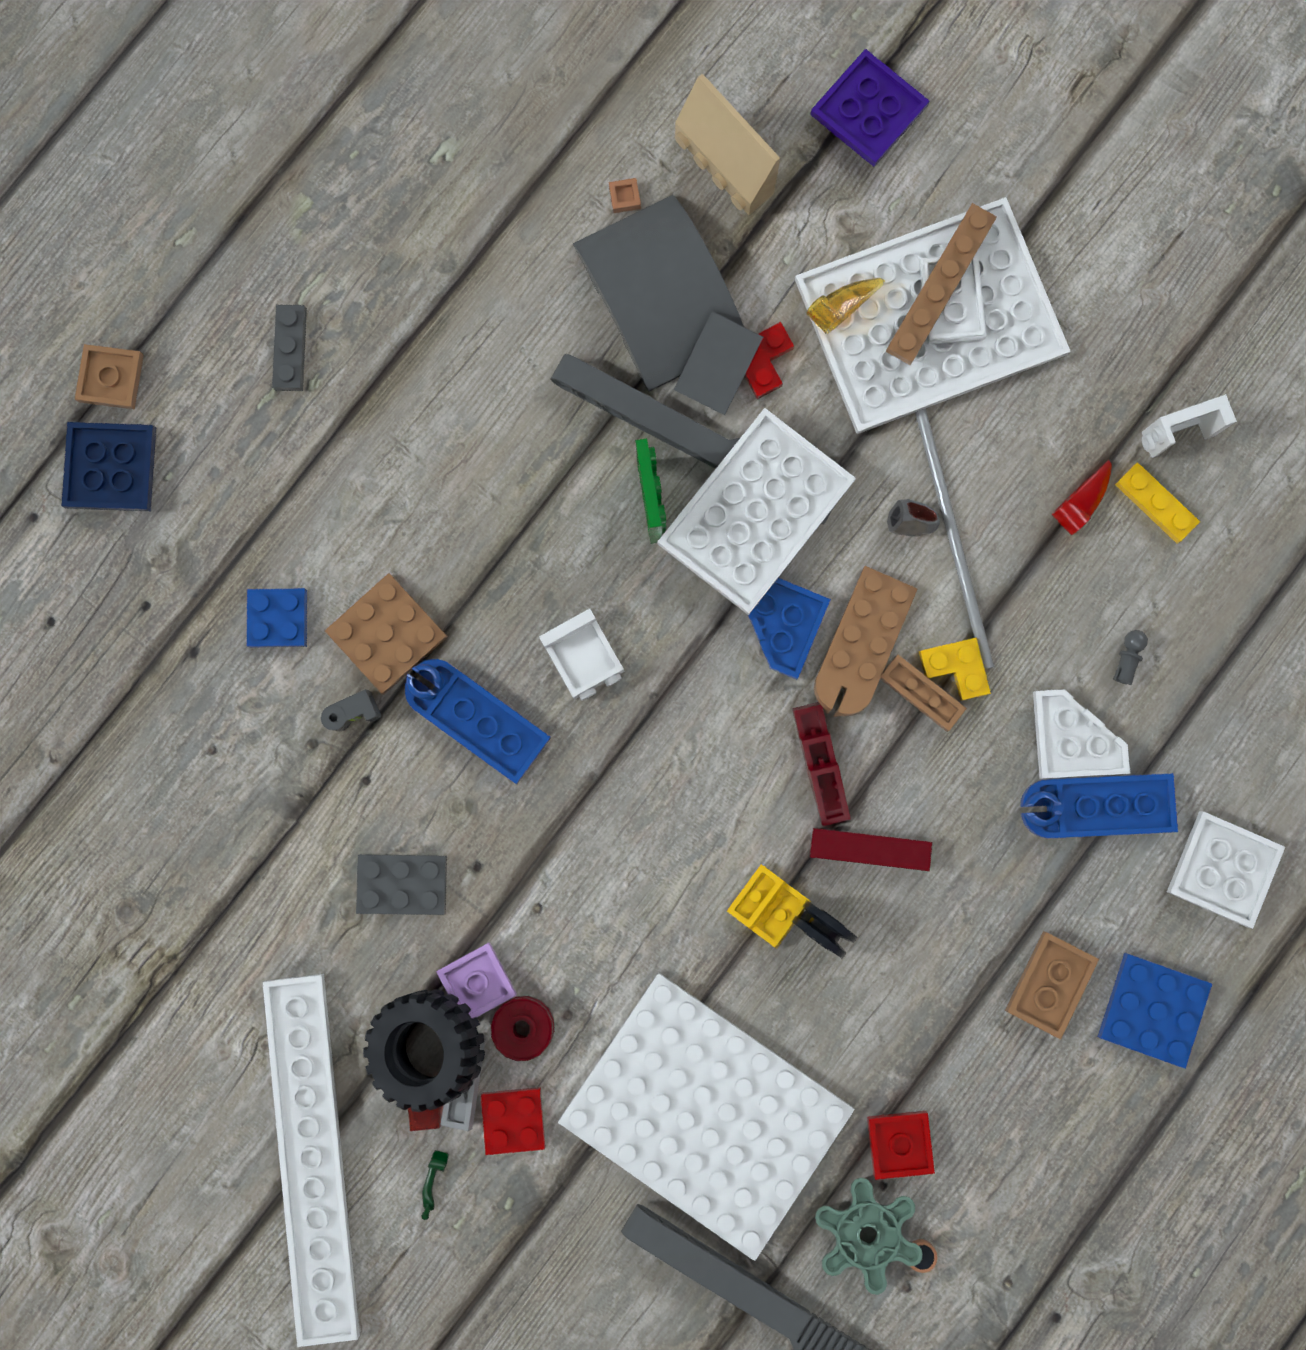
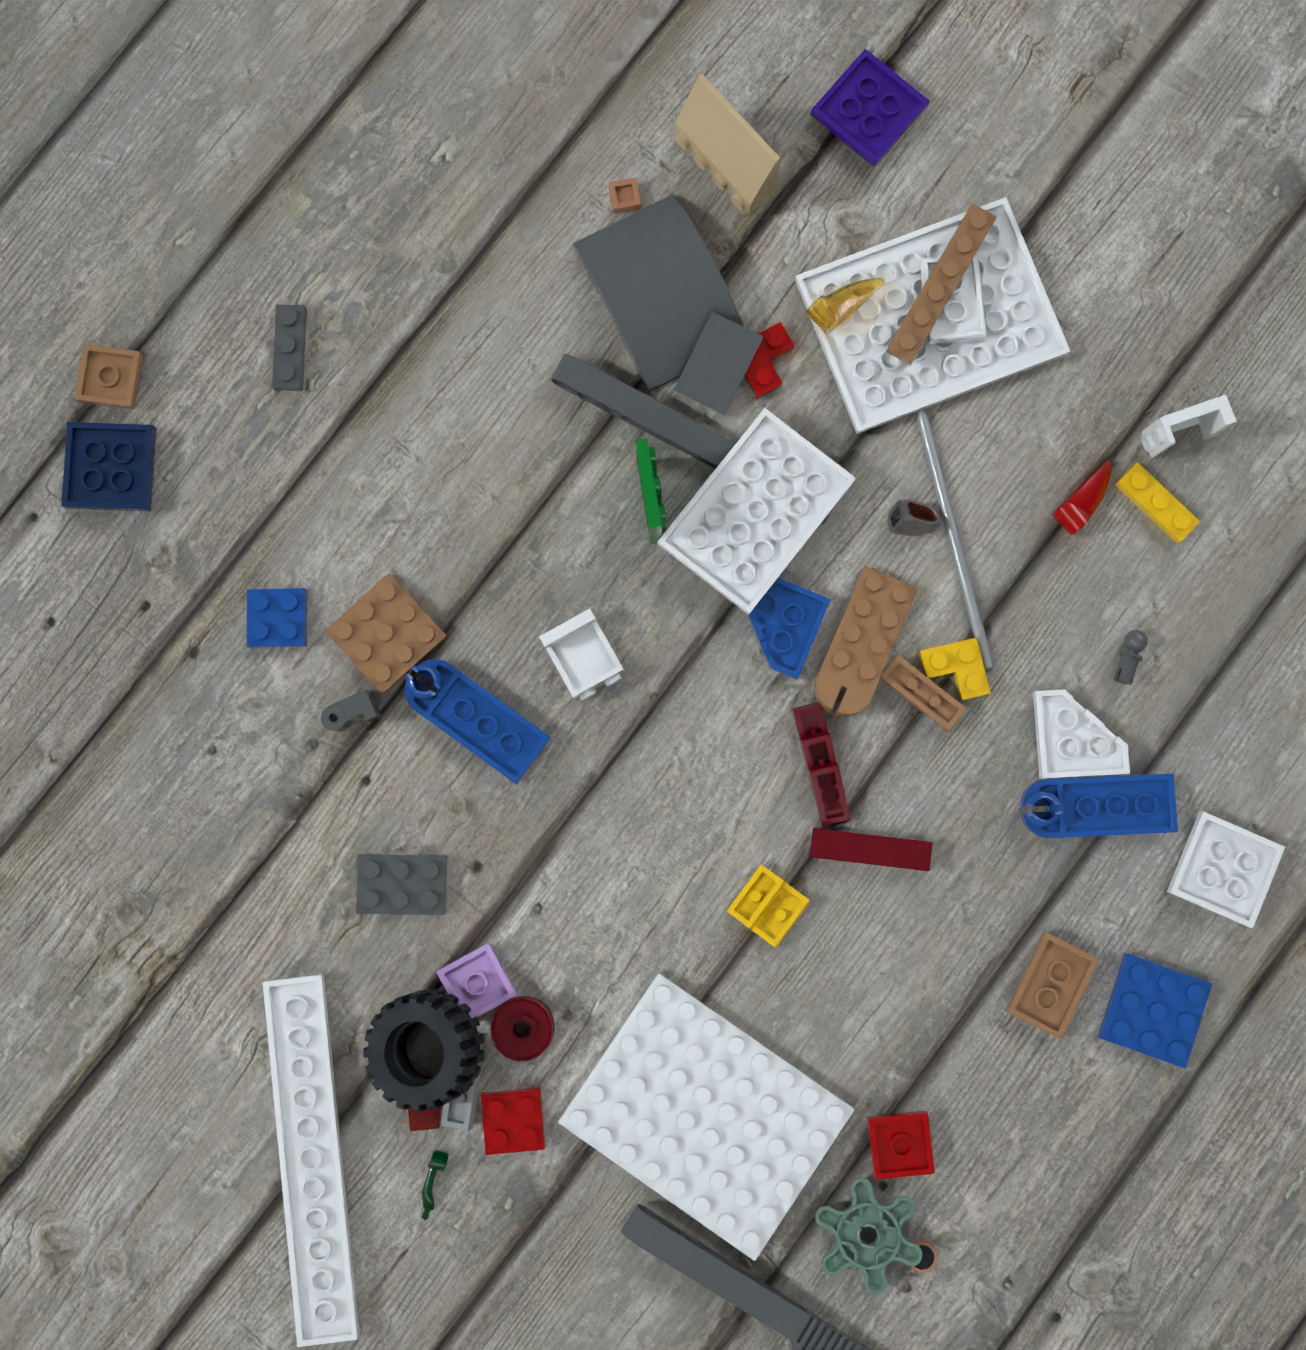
(824, 929): black wheel -> none

